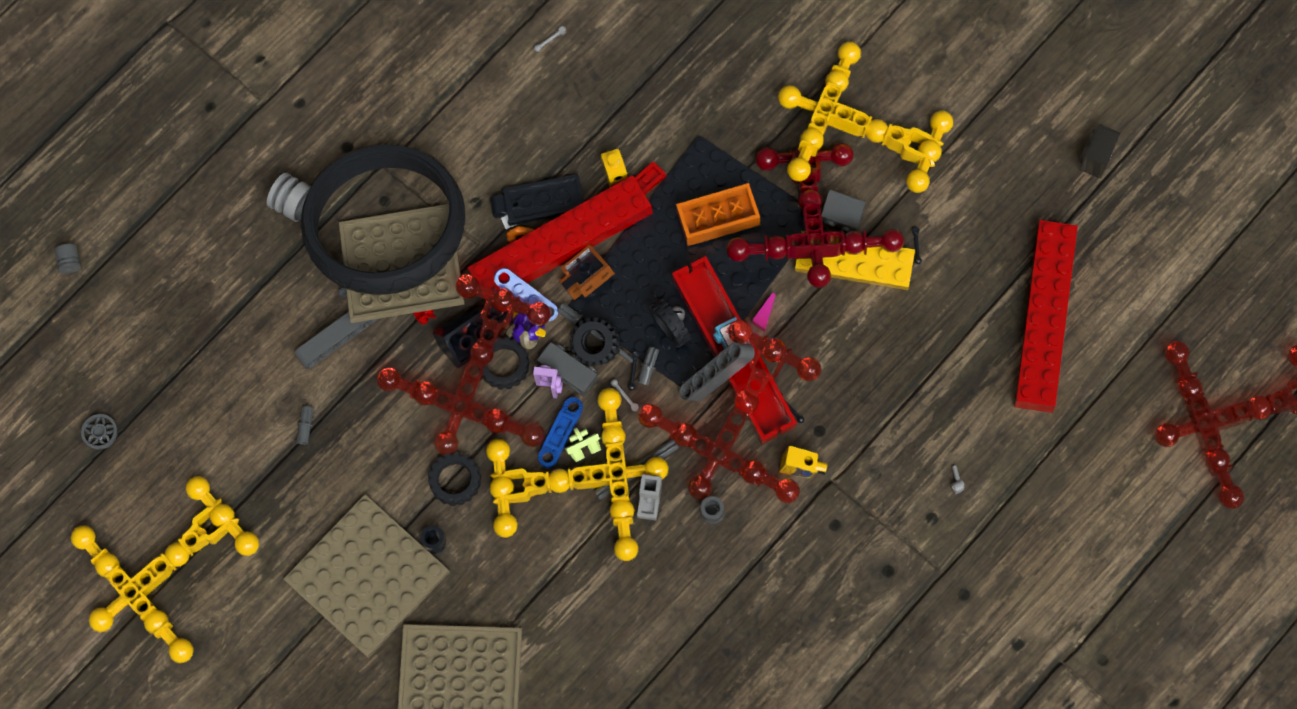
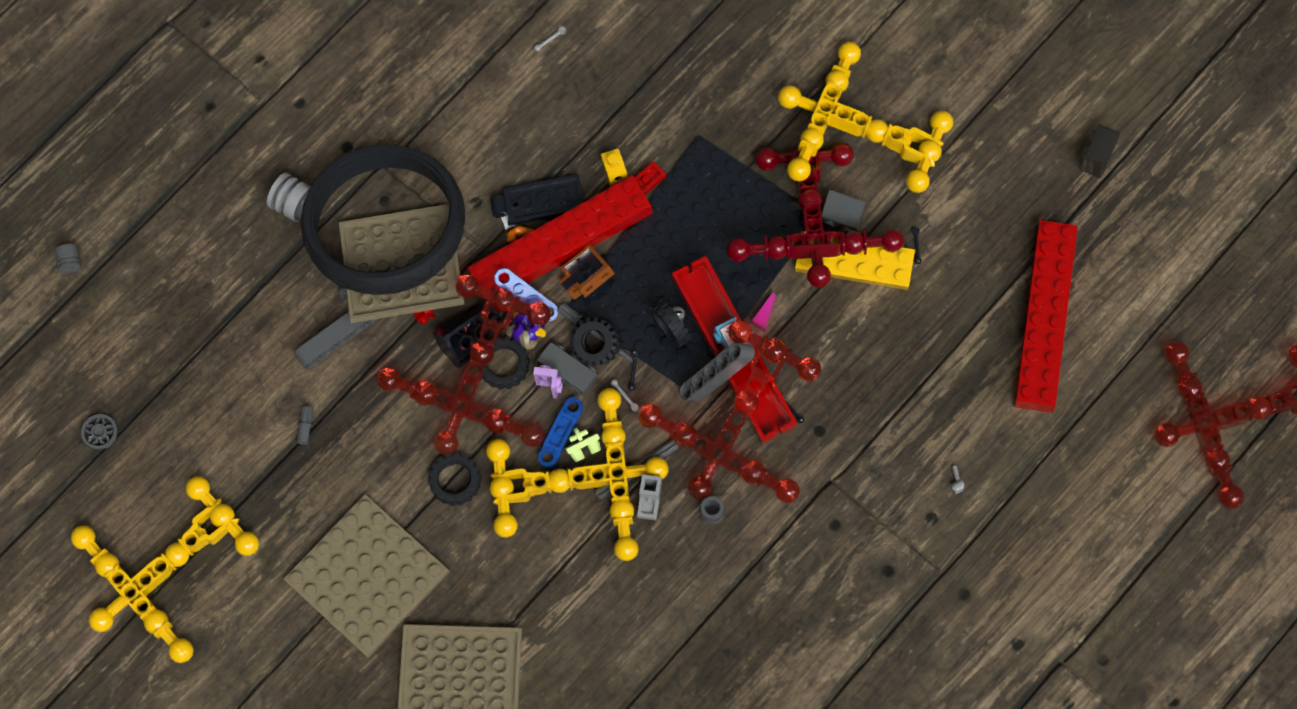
(433, 539): black piece -> none
(648, 366): dark grey axle -> none
(718, 214): orange brick -> none
(801, 463): yellow torso -> none

